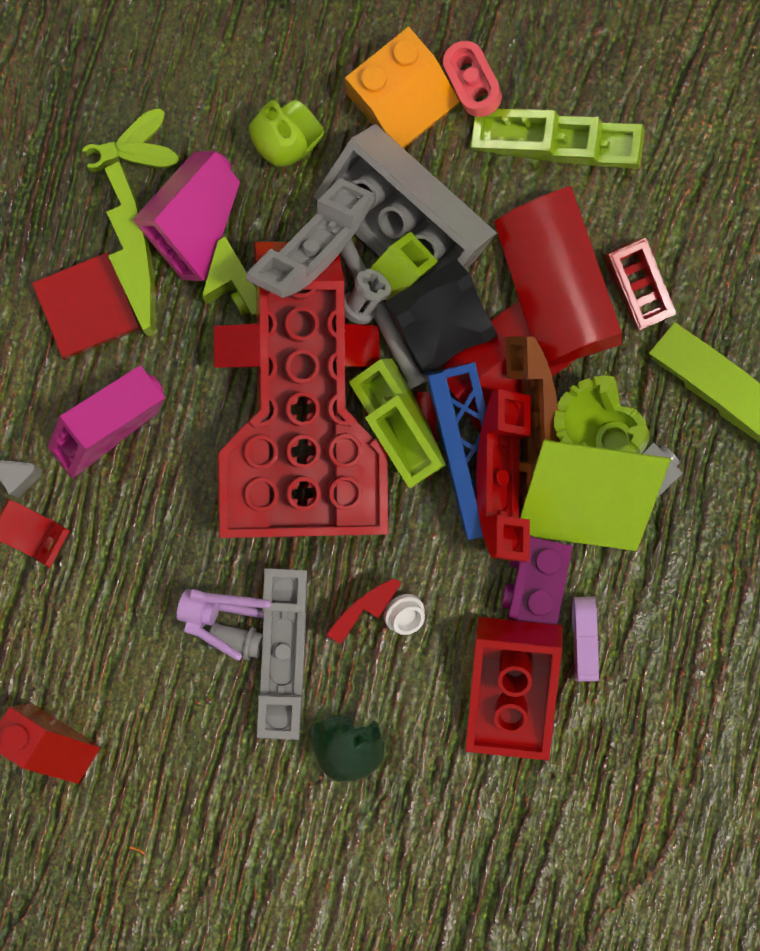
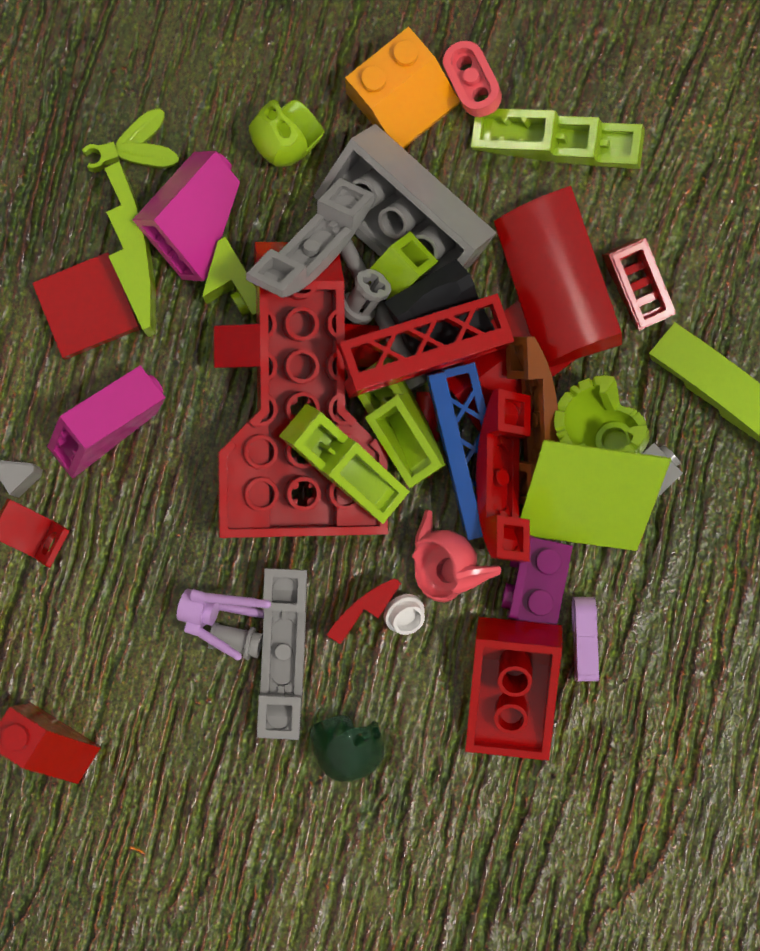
(344, 463): none -> lime slope
(429, 361): none -> red fence
(446, 563): none -> coral piece

